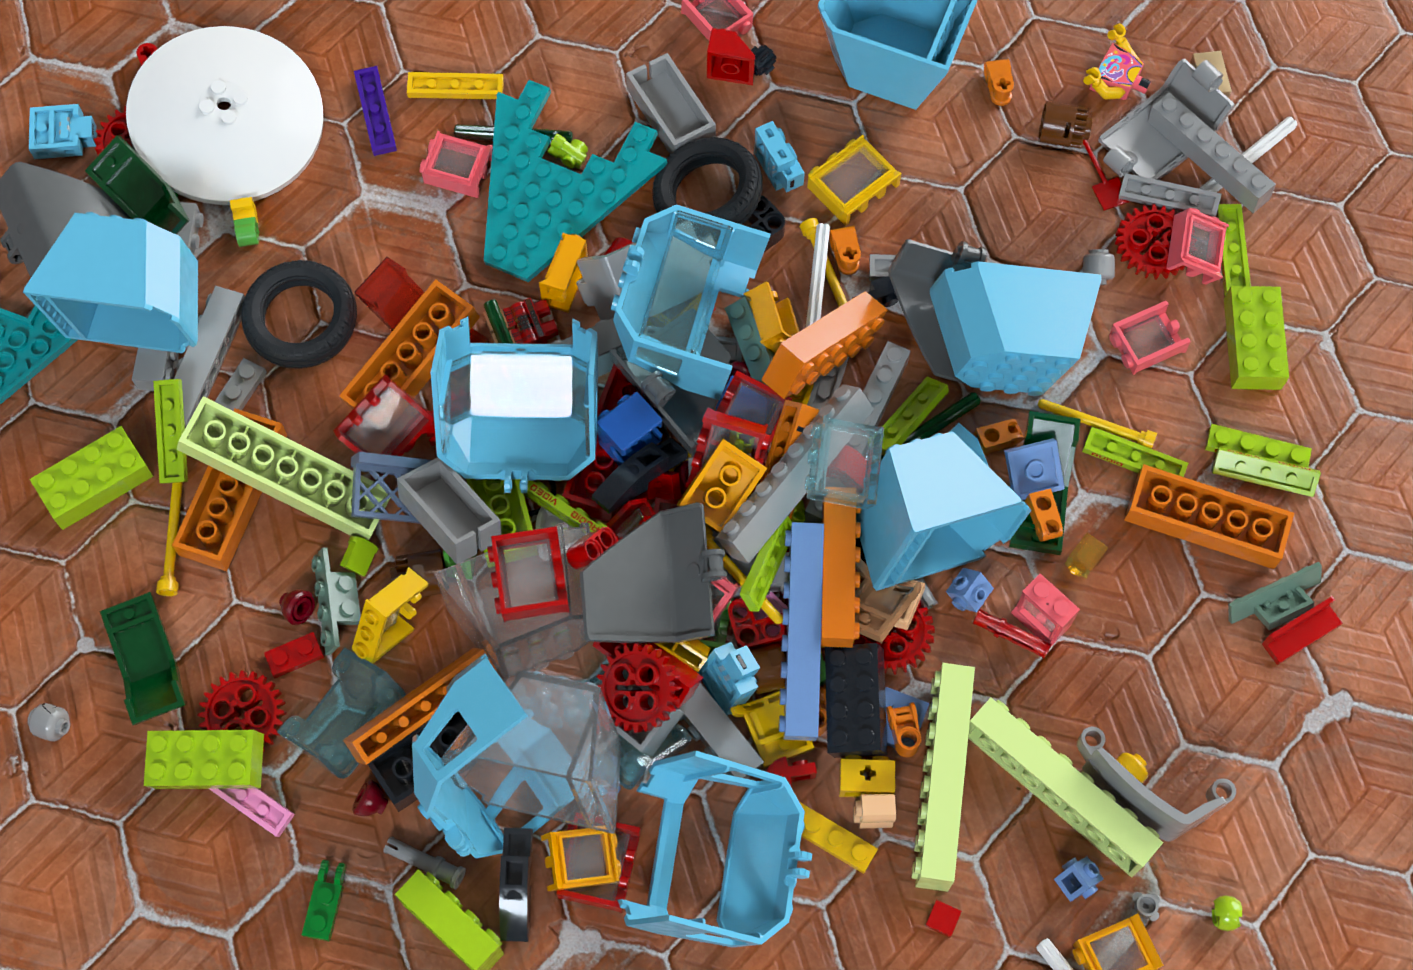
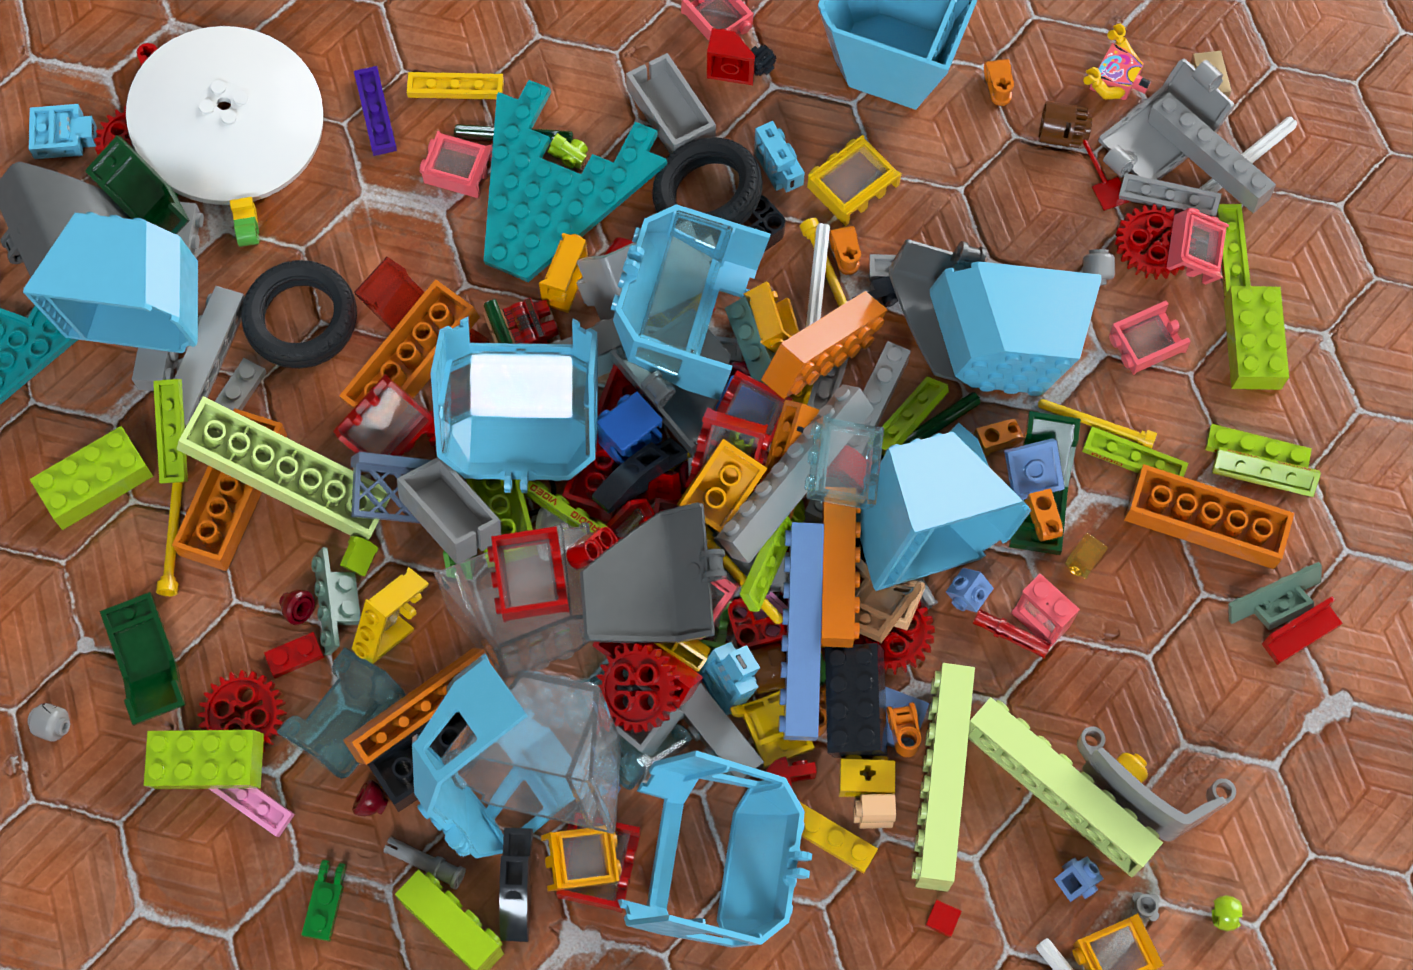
(424, 564): reddish brown gear -> none

